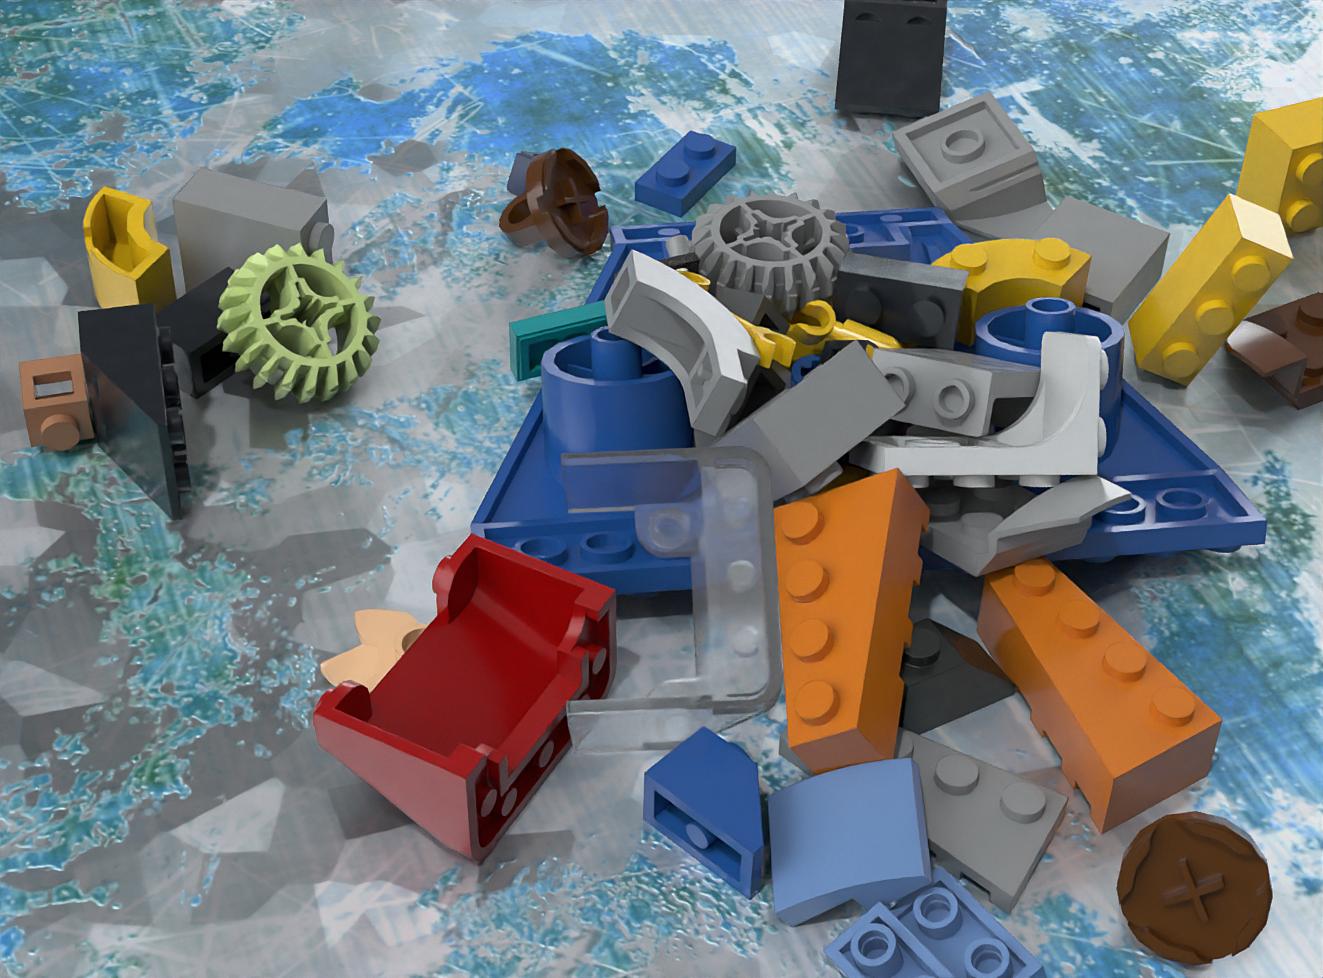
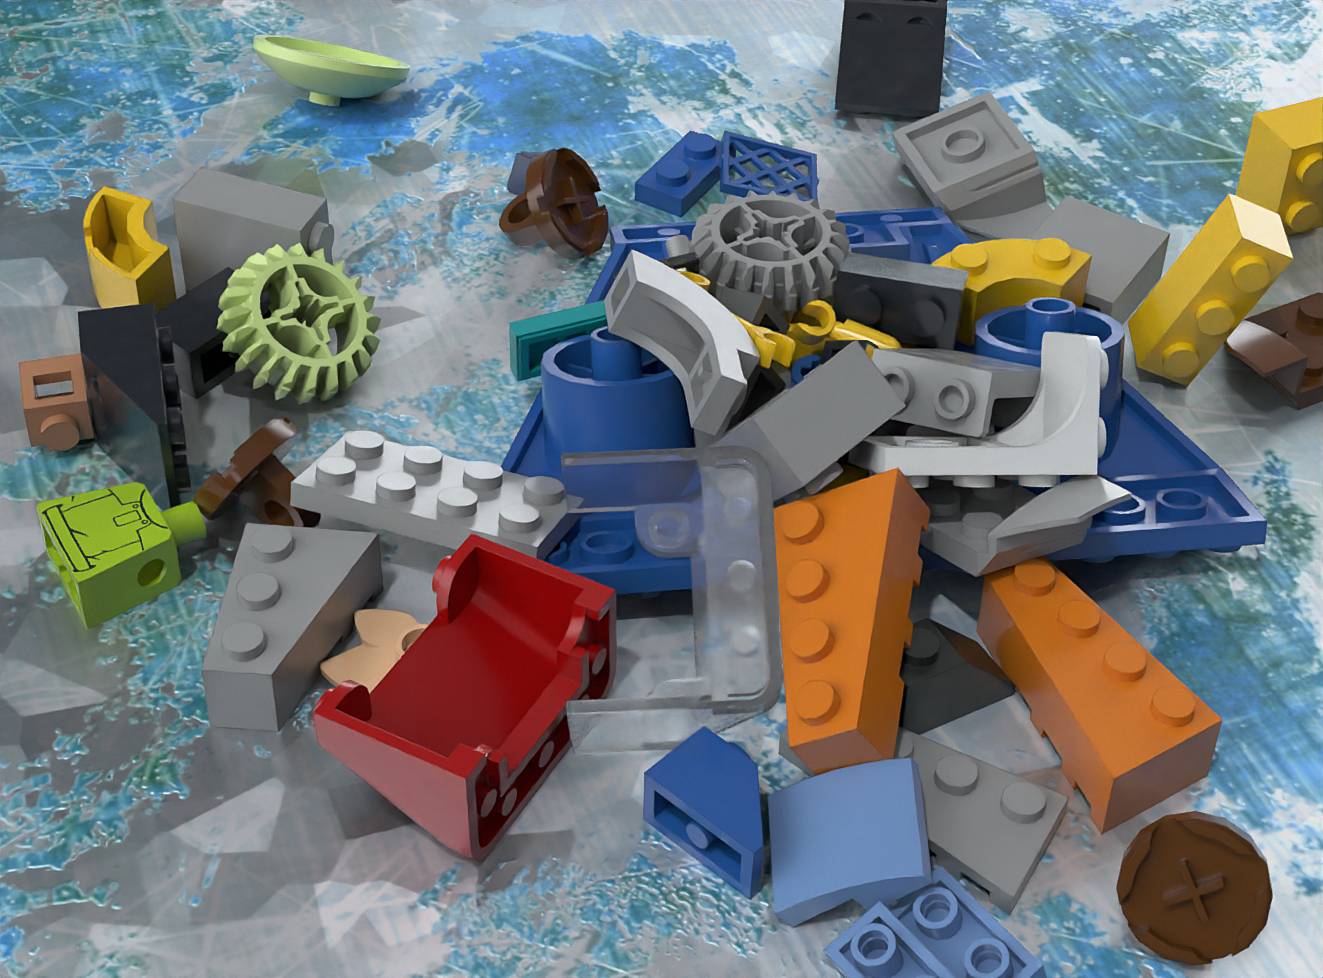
(116, 547): none -> lime torso
(258, 480): none -> reddish brown tile
(282, 616): none -> light grey wedge
(329, 68): none -> yellowish green dish
(433, 495): none -> light grey plate
(761, 149): none -> blue window

